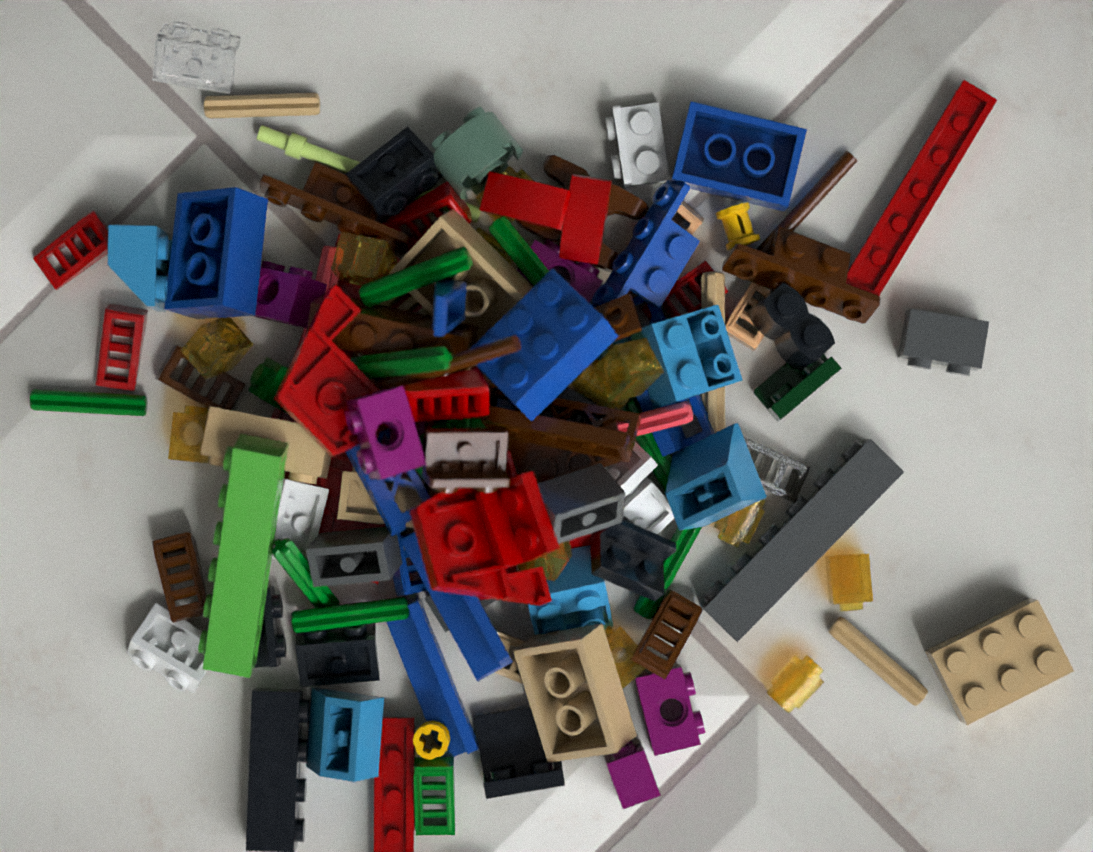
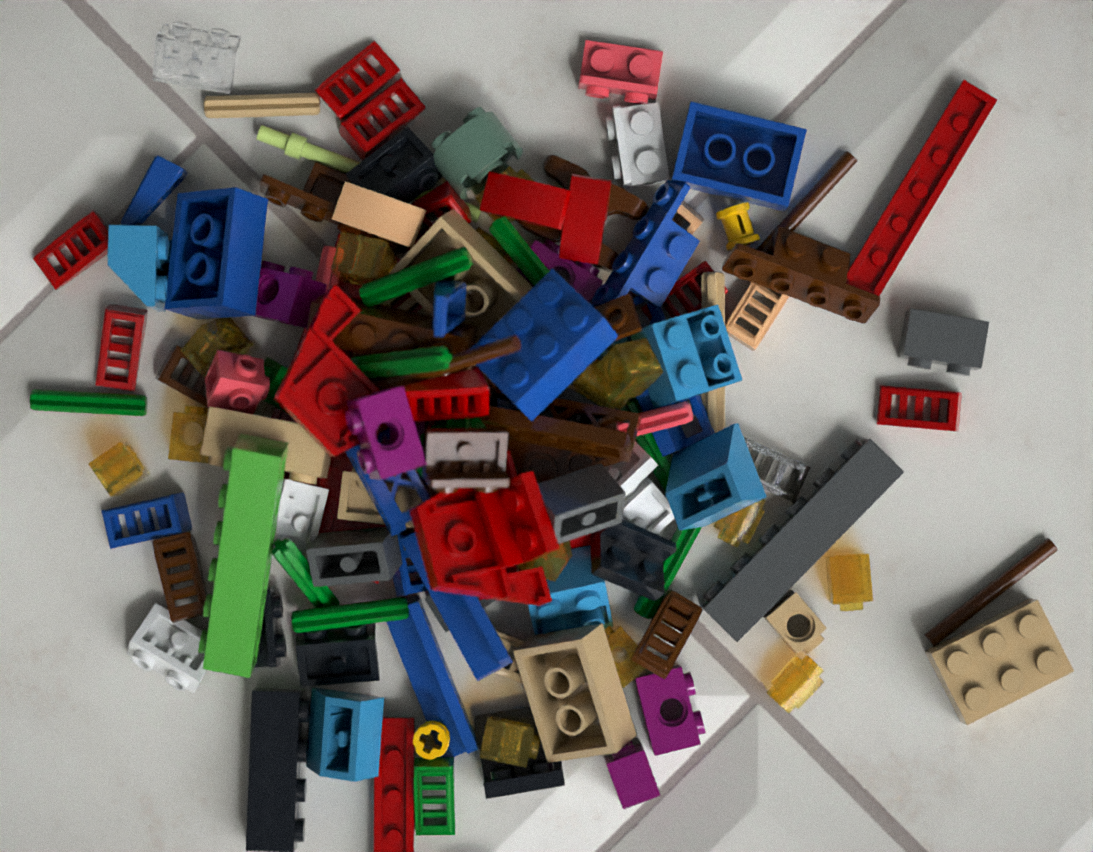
(119, 469): none -> clear yellow brick
(155, 187): none -> blue slope
(178, 514): none -> blue slope
(236, 382): none -> coral brick
(325, 89): none -> red slope
(372, 108): none -> red slope
(378, 214): none -> light nougat slope
(509, 741): none -> clear yellow brick
(620, 71): none -> coral bracket
(786, 608): none -> tan brick
(790, 386): dark green bracket -> none
(796, 333): black brick -> none
(878, 661): tan axle -> none
(953, 409): none -> red slope
(991, 592): none -> reddish brown bar

